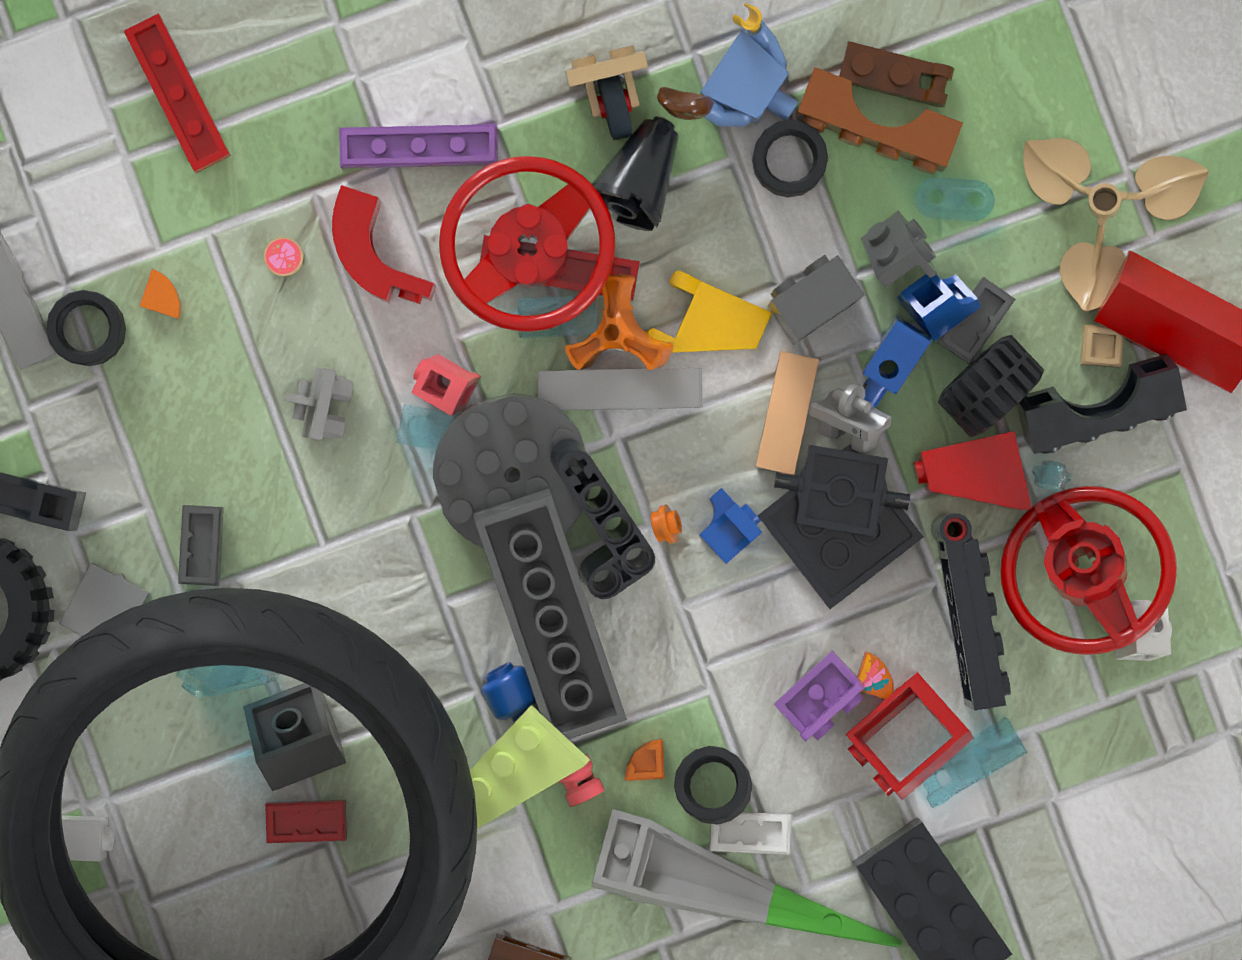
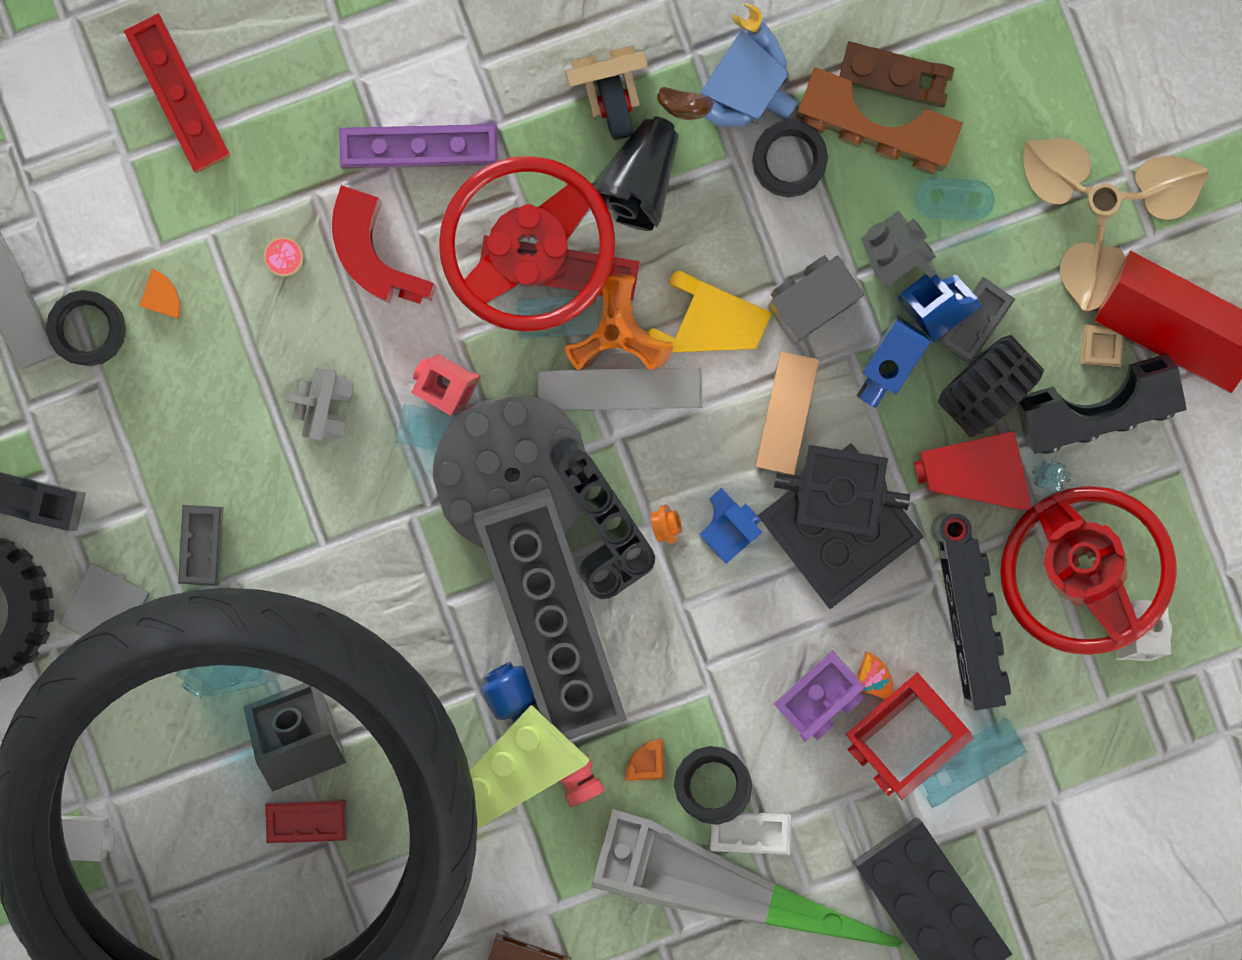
(849, 413): light grey hips -> none

